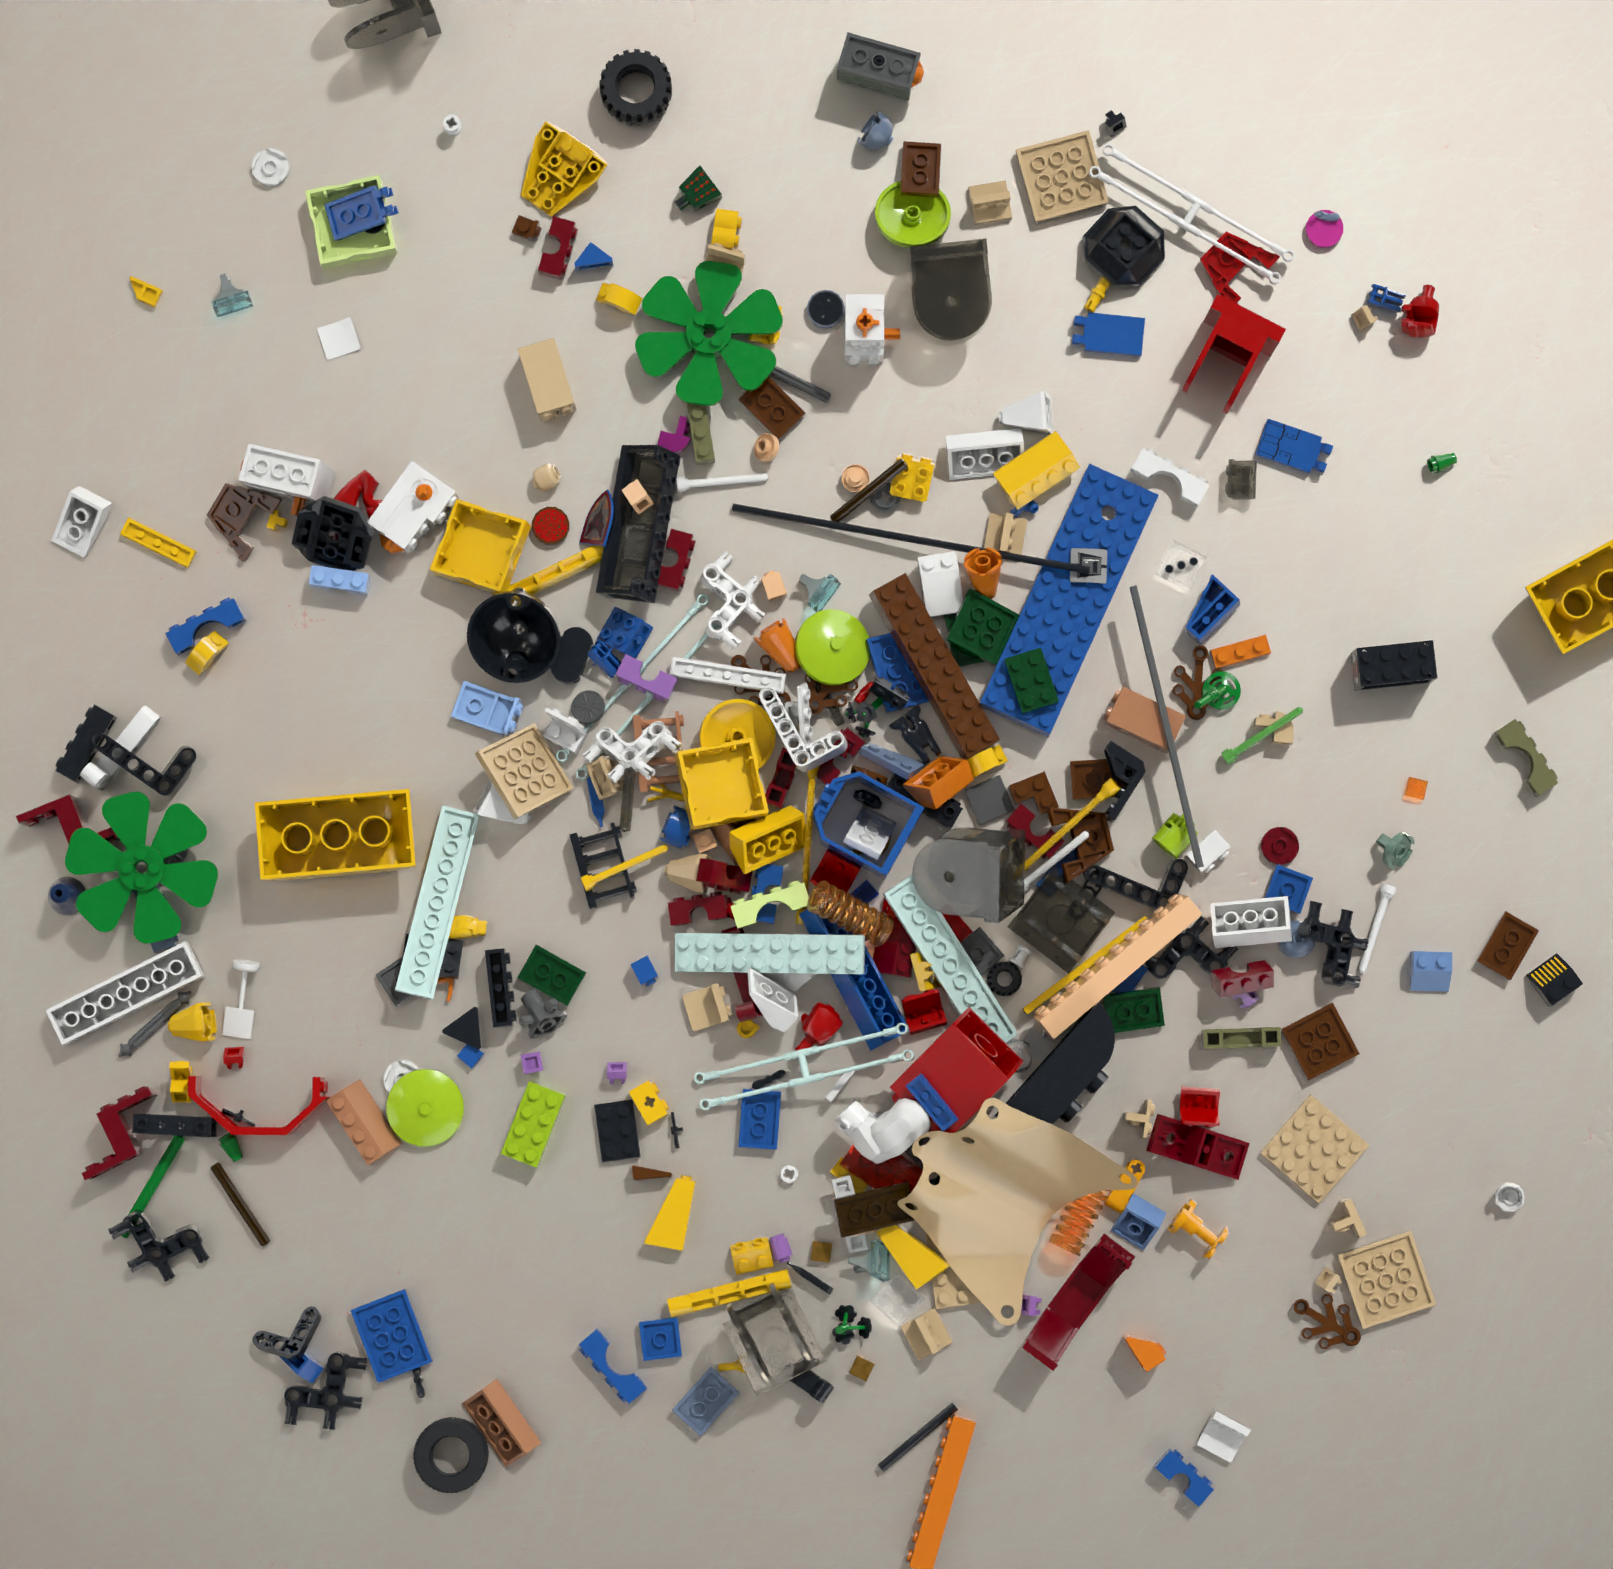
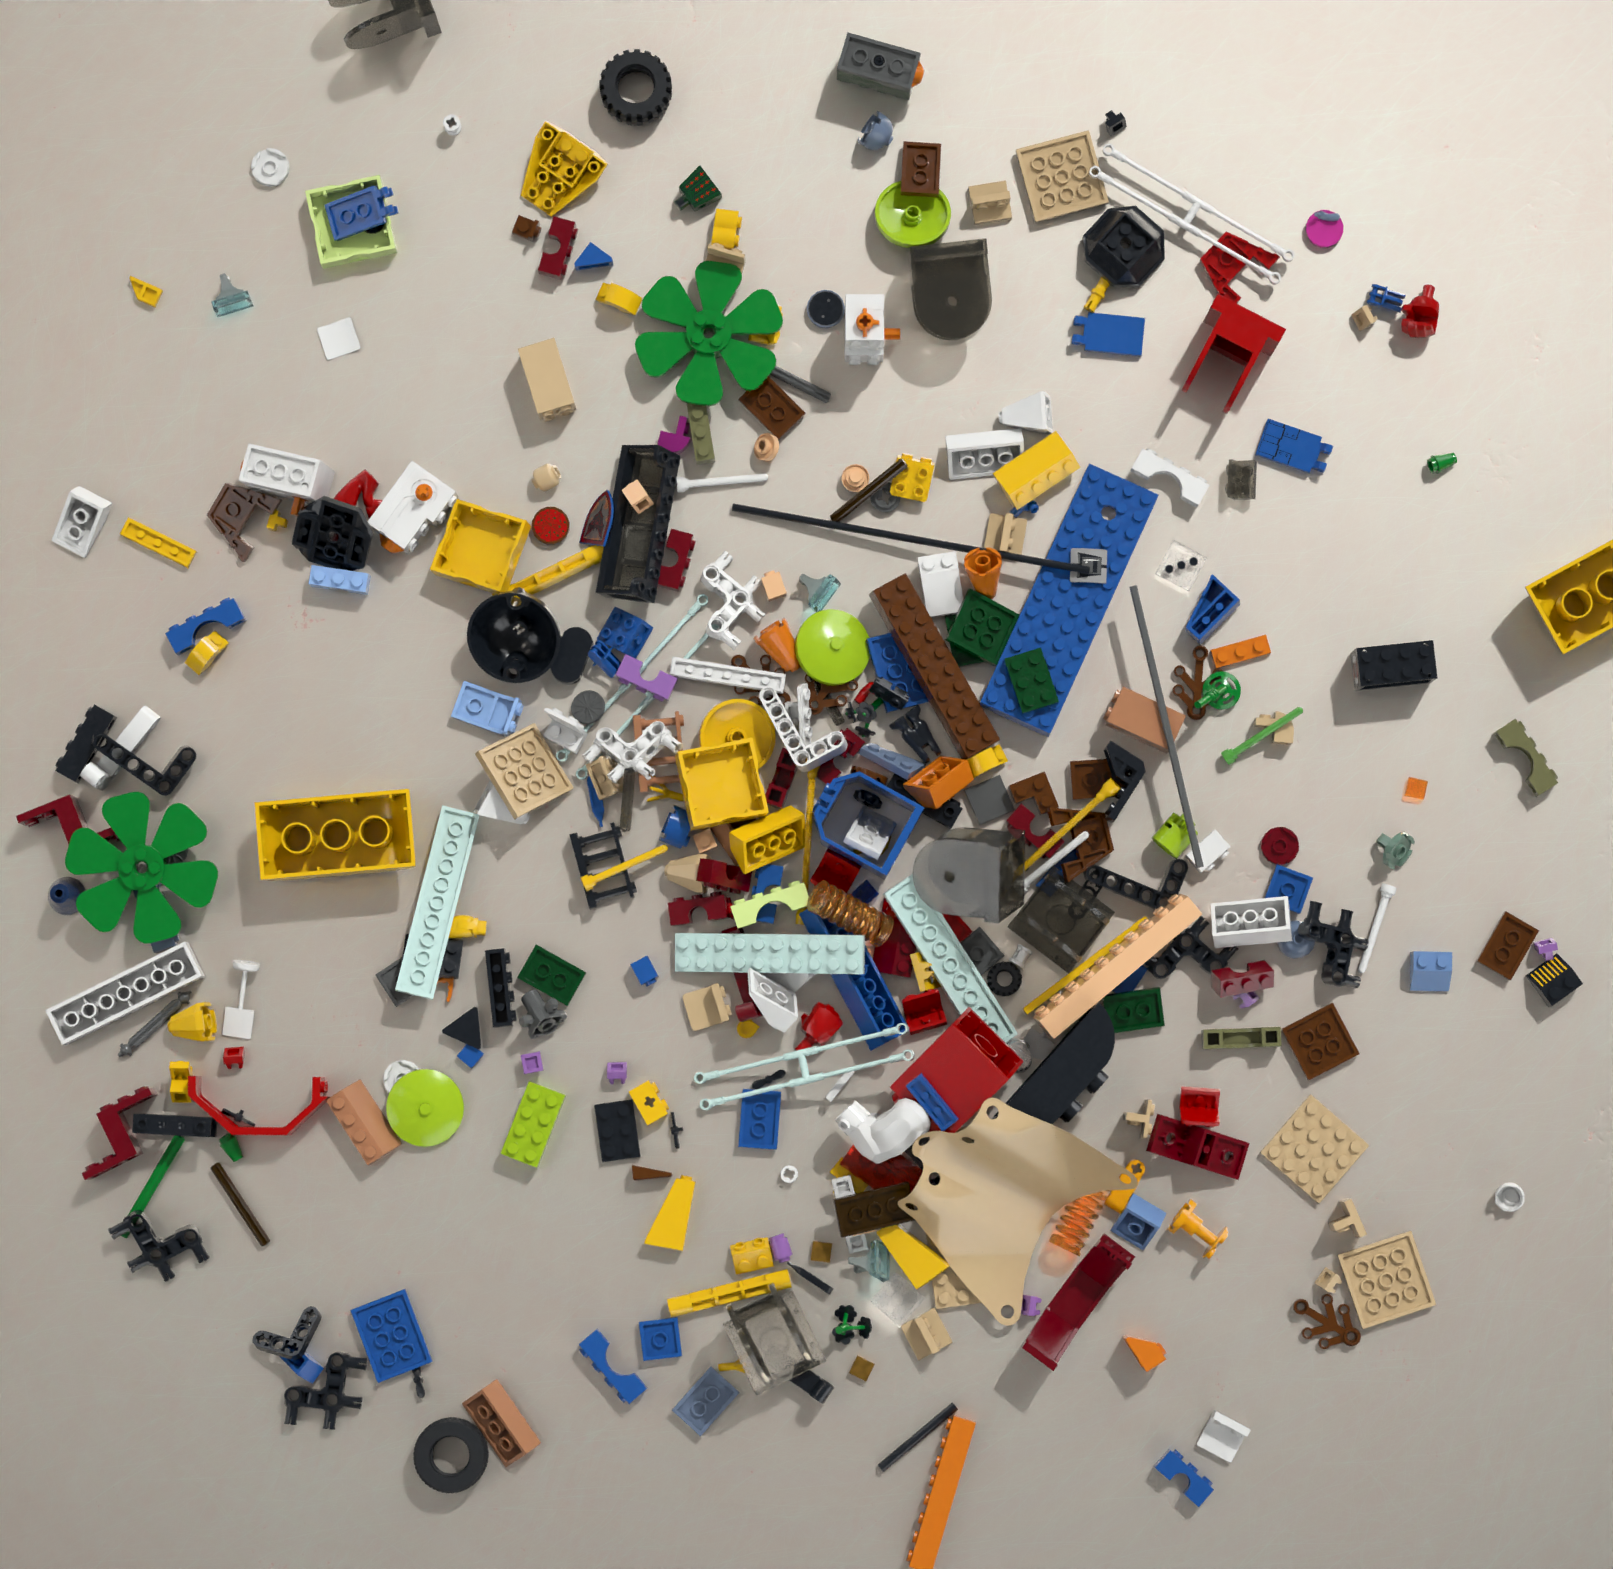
(1546, 948): none -> medium lavender tile

